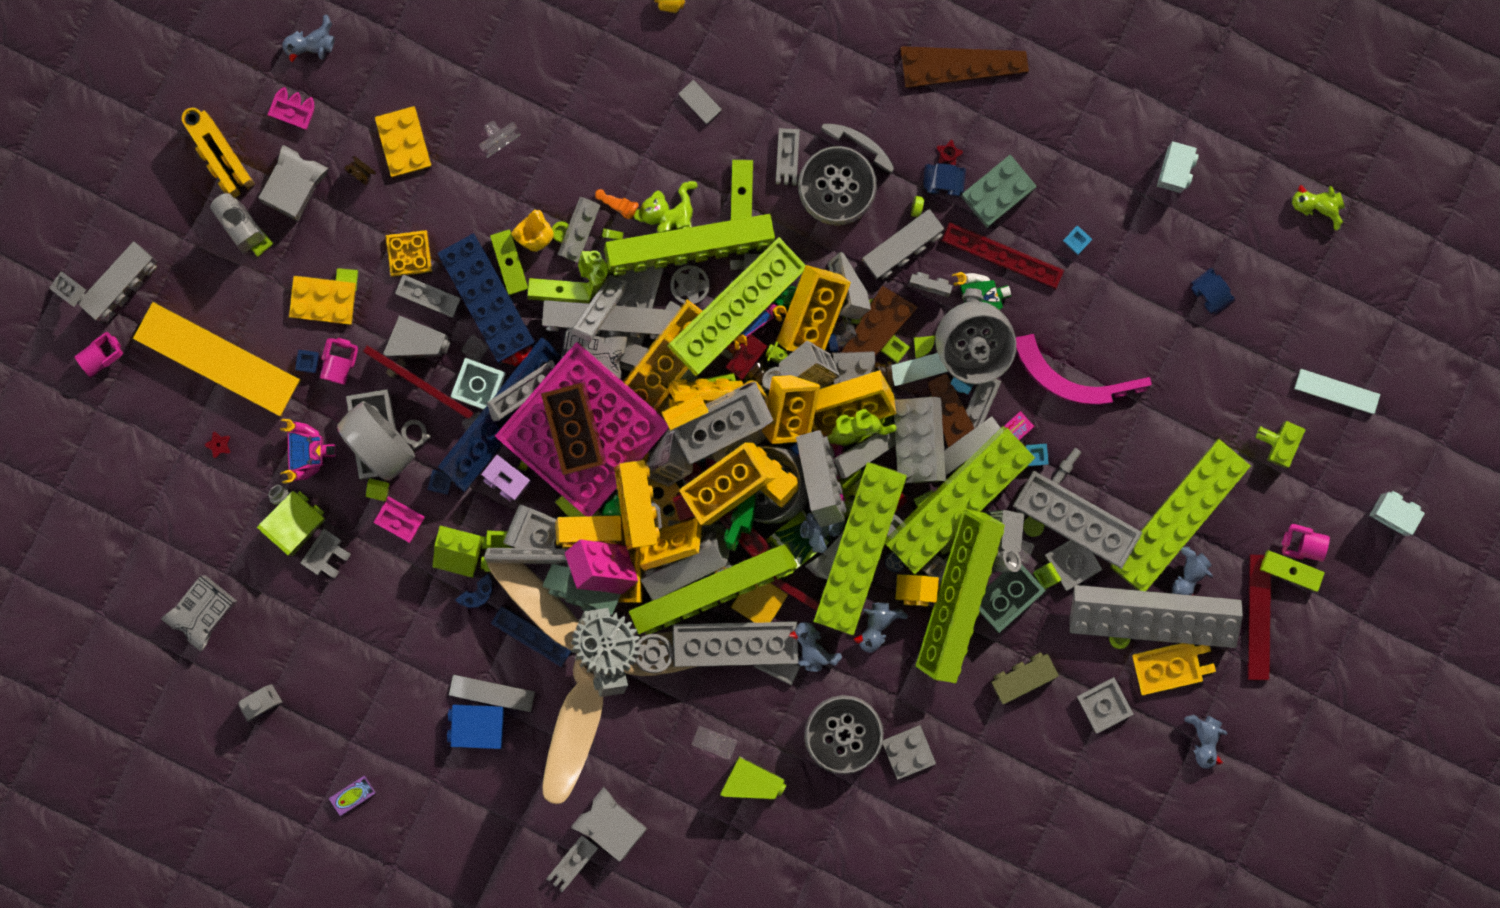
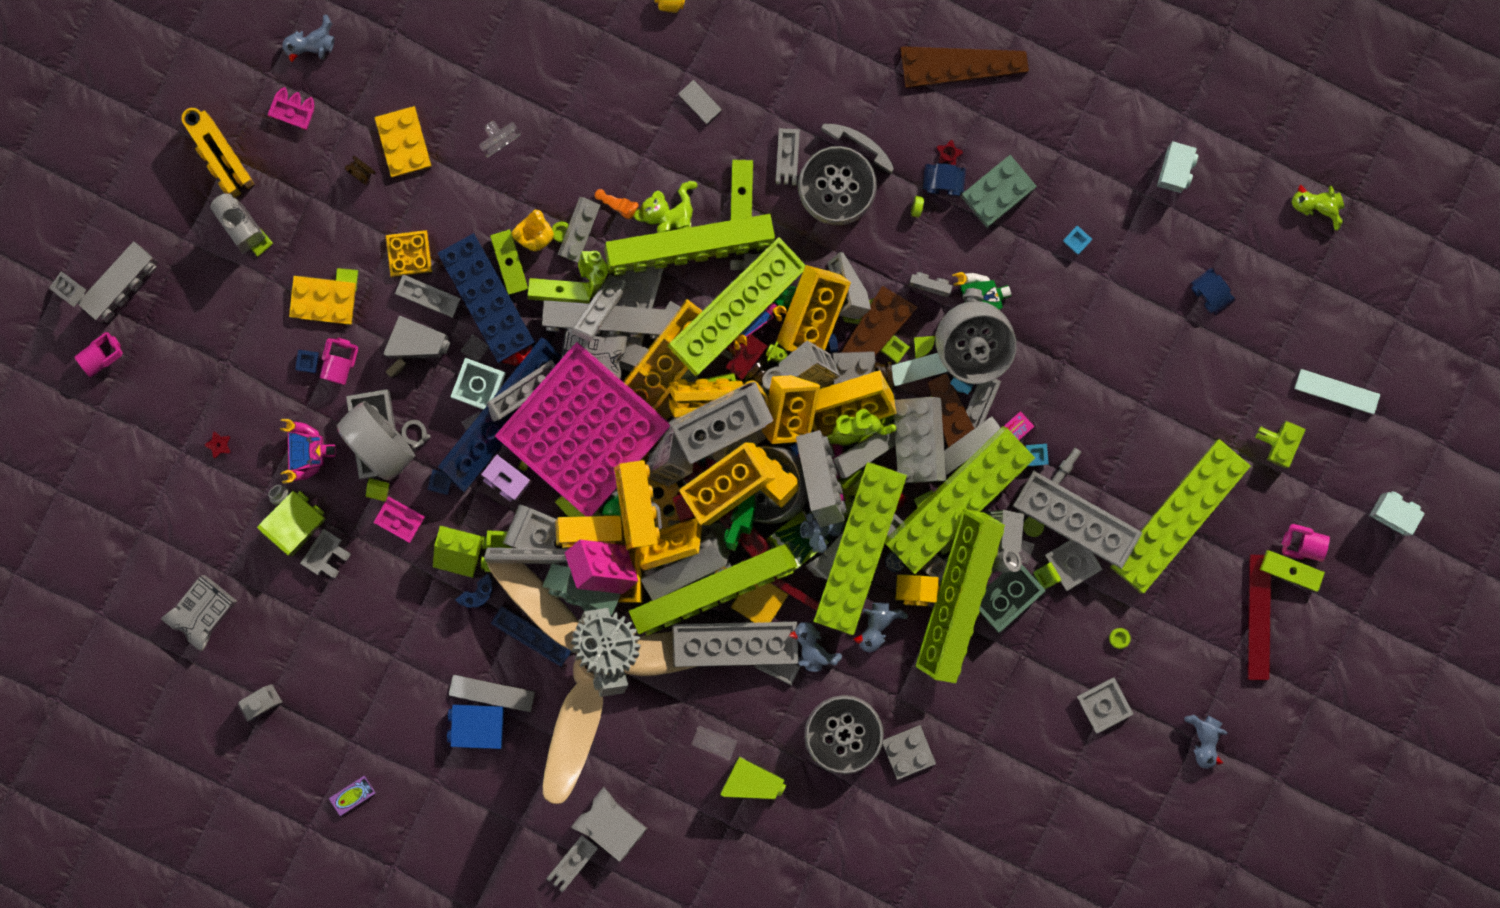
(216, 359): yellow tile -> none
(292, 183): light grey piece -> none
(417, 382): dark red tile -> none
(573, 428): reddish brown brick -> none
(612, 234): lime tile -> none
(654, 653): light grey wheel -> none
(685, 412): yellow slope -> none
(689, 284): light grey wheel -> none
(844, 331): clear tile -> none
(903, 244): light grey brick -> none
(1002, 255): dark red tile -> none
(1024, 677): olive brick -> none
(1055, 384): dark pink arch -> none
(1155, 616): light grey brick -> none
(1170, 667): yellow tile -> none
(1194, 570): sand blue animal -> none

